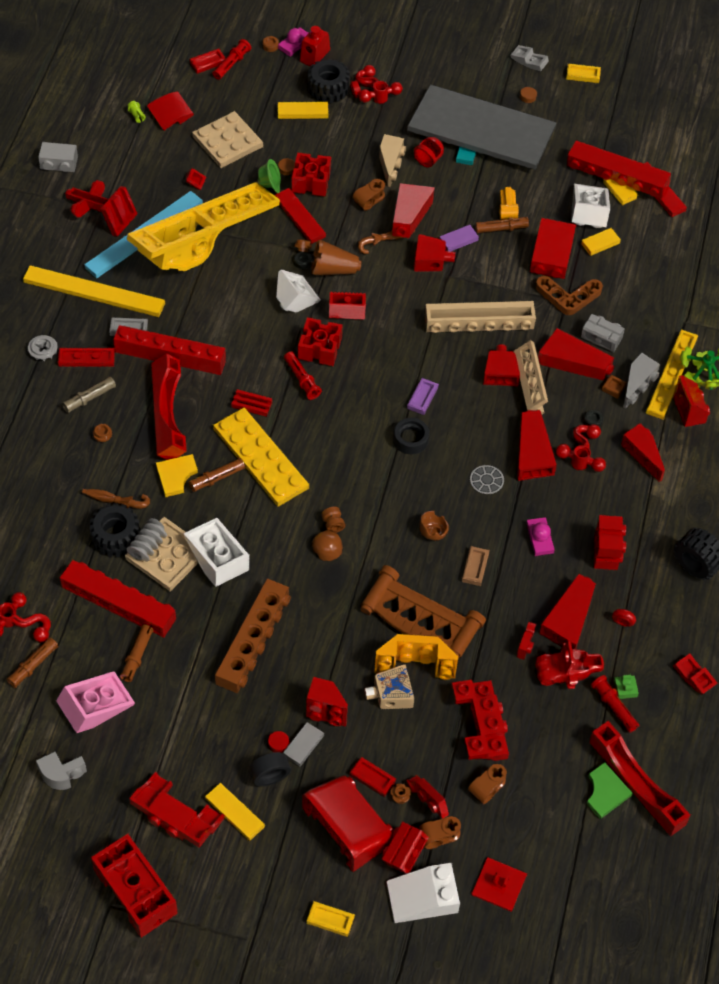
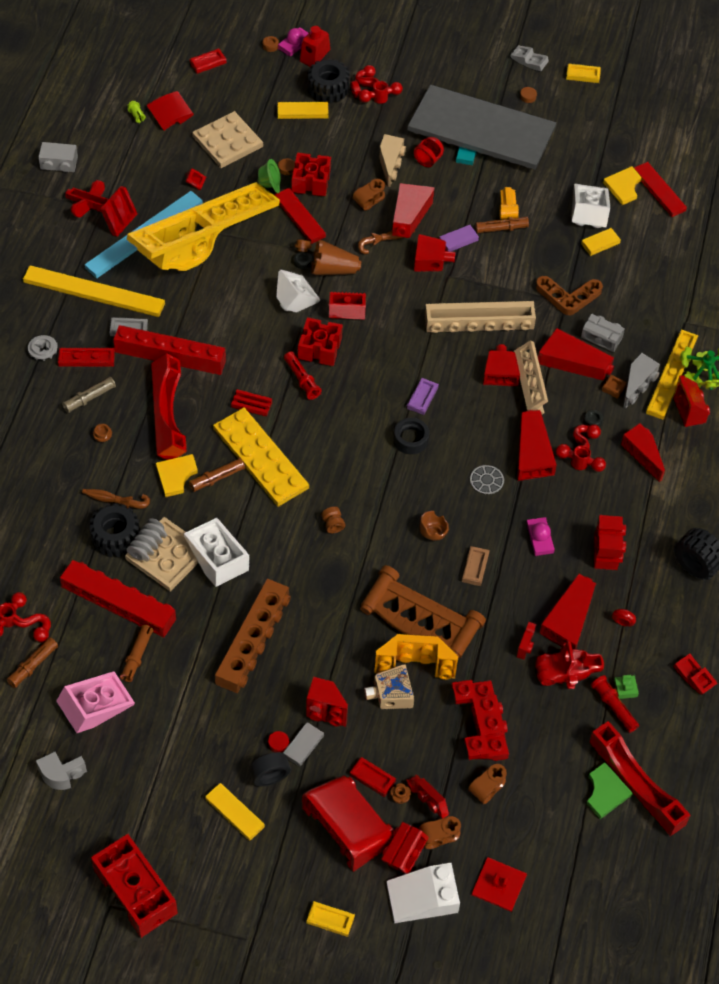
(172, 814): red bracket -> none
(236, 54): red pin -> none
(327, 545): dark orange hair -> none
(553, 248): red slope -> none
(618, 168): red brick -> none

